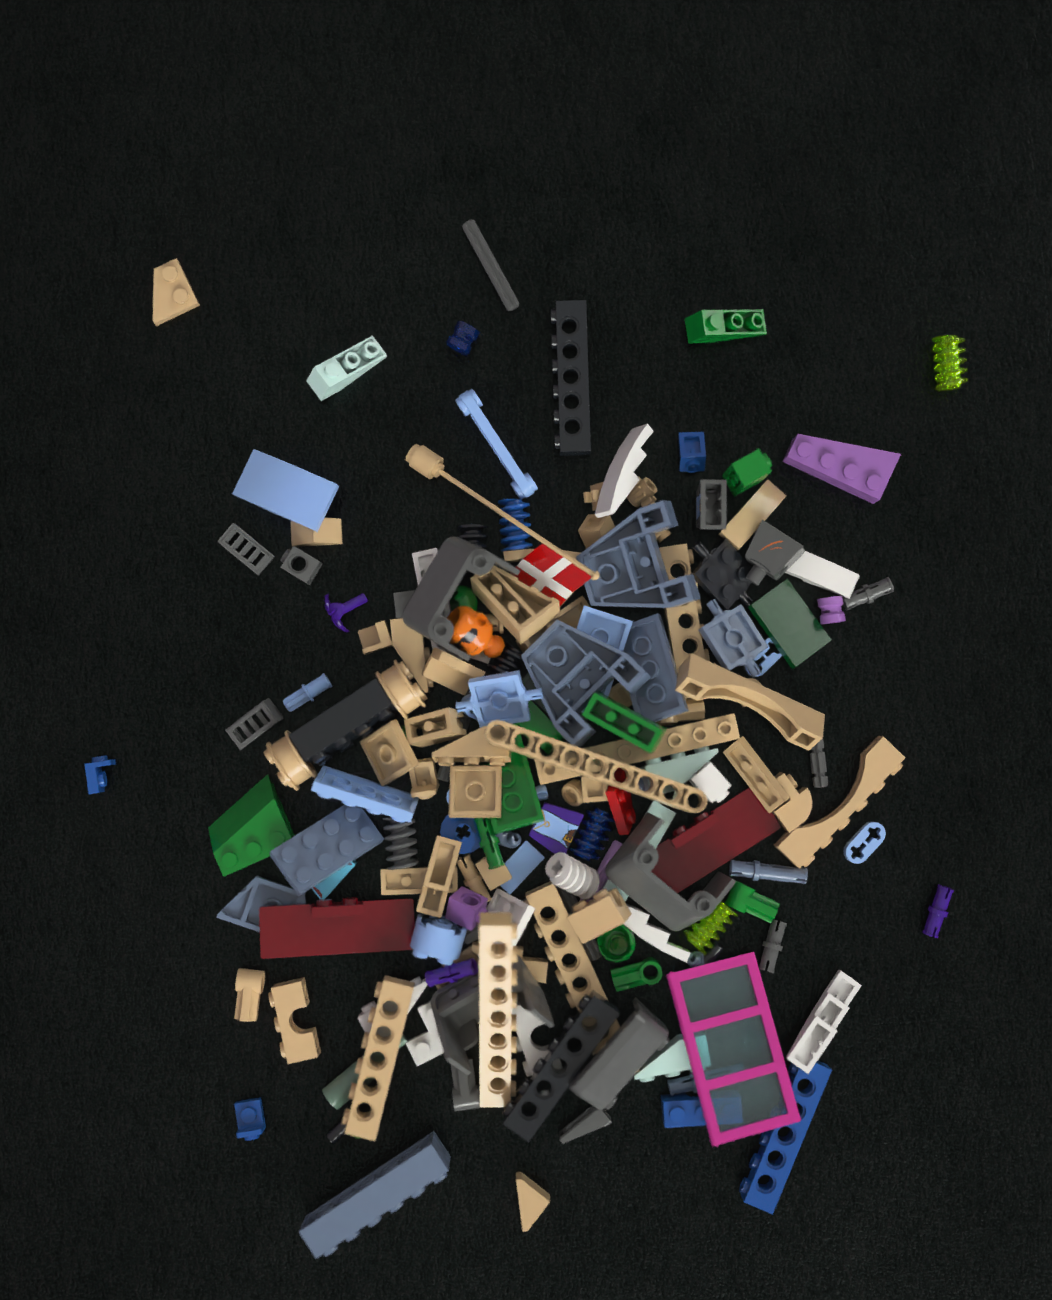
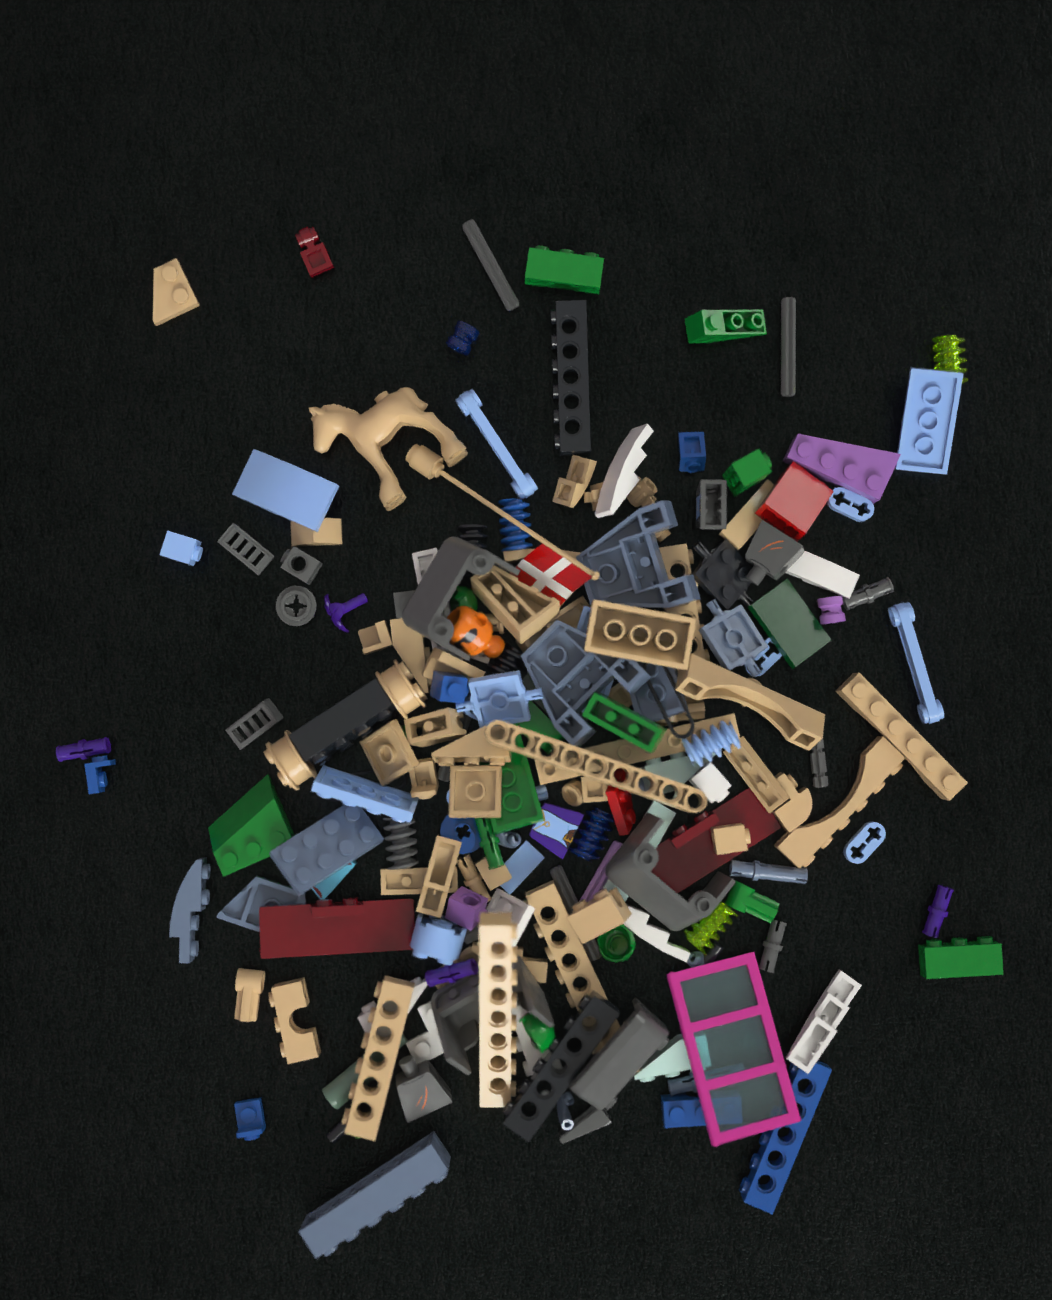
(83, 749): none -> dark purple pin
(181, 548): none -> light blue brick
(190, 898): none -> sand blue slope
(288, 597): none -> dark grey gear
(307, 693): light blue axle -> none
(315, 256): none -> dark red plate
(345, 367): light aqua slope -> none
(377, 427): none -> tan animal
(420, 1088): none -> dark grey torso
(449, 687): none -> blue brick
(465, 1090): dark grey piece -> none
(531, 1200): tan slope -> none
(538, 1031): none -> green hair
(563, 1111): none -> sand blue arm
(564, 270): none -> green brick
(572, 875): white piece -> none
(578, 477): none -> tan slope
(594, 528): tan panel -> none
(633, 975): green piece -> none
(639, 634): none -> tan slope
(662, 709): none -> black piece
(711, 743): none -> light blue piece
(730, 838): none -> tan brick
(788, 346): none -> dark grey axle
(794, 501): none -> brick
(853, 499): none -> light blue beam
(897, 730): none -> tan arch
(929, 420): none -> light blue plate
(929, 709): none -> light blue piece
(960, 958): none -> green brick

